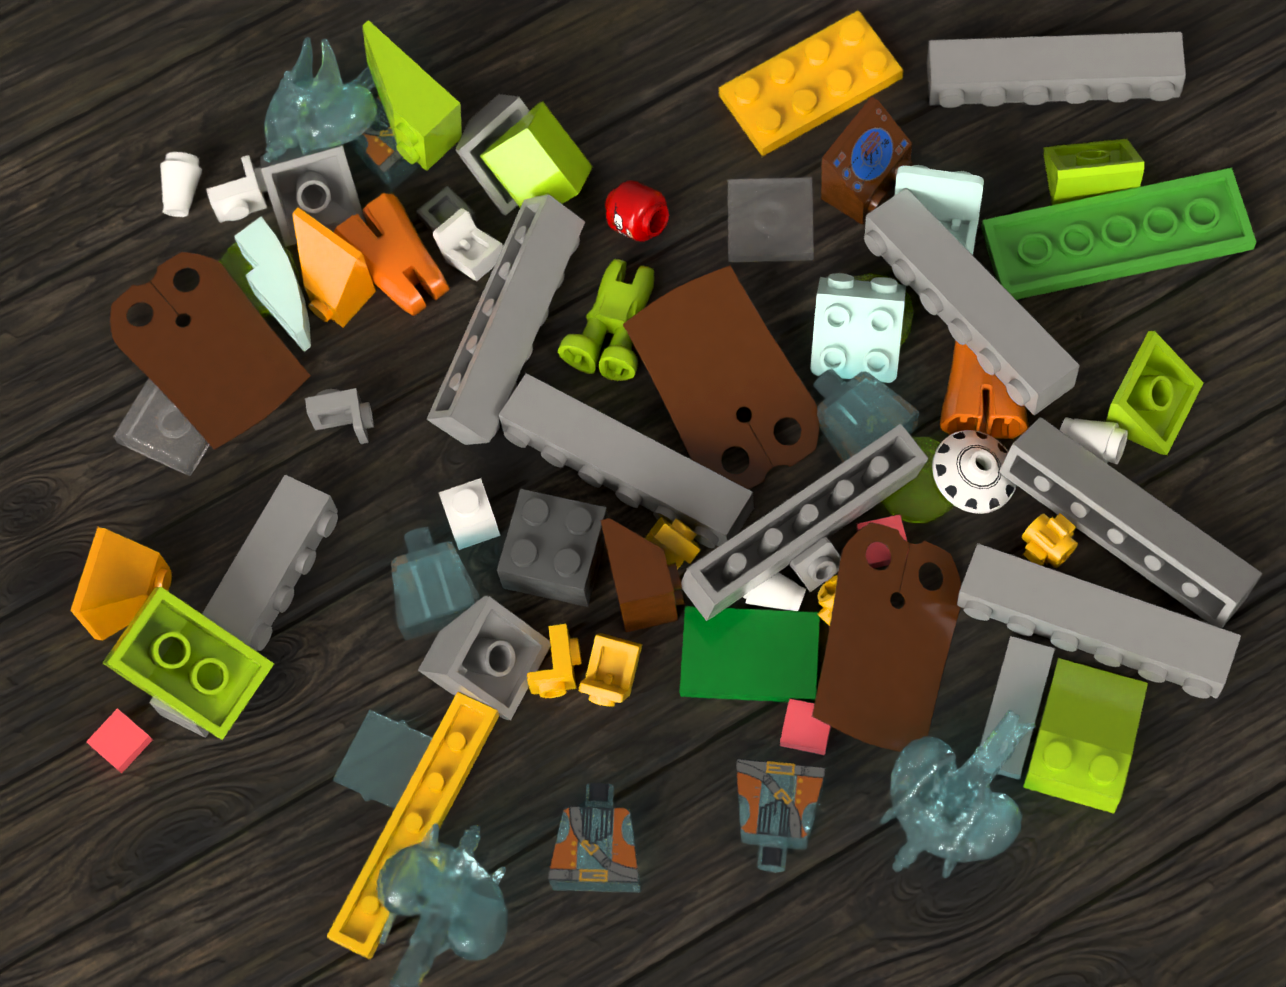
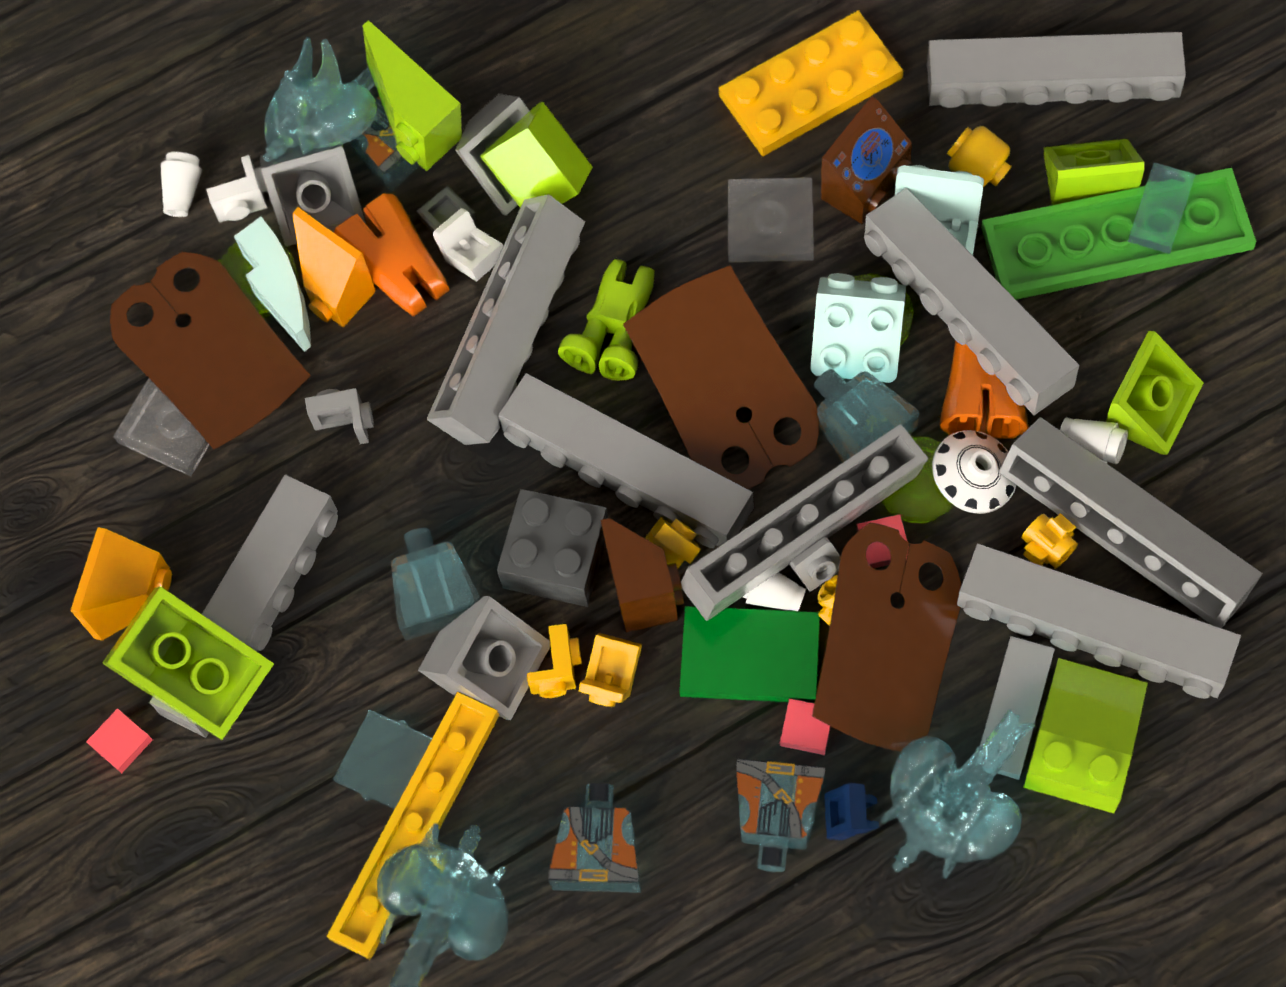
(469, 514): white brick -> none
(636, 211): red head -> none
(847, 811): none -> dark blue tile
(980, 154): none -> yellow head
(1161, 208): none -> clear light blue tile

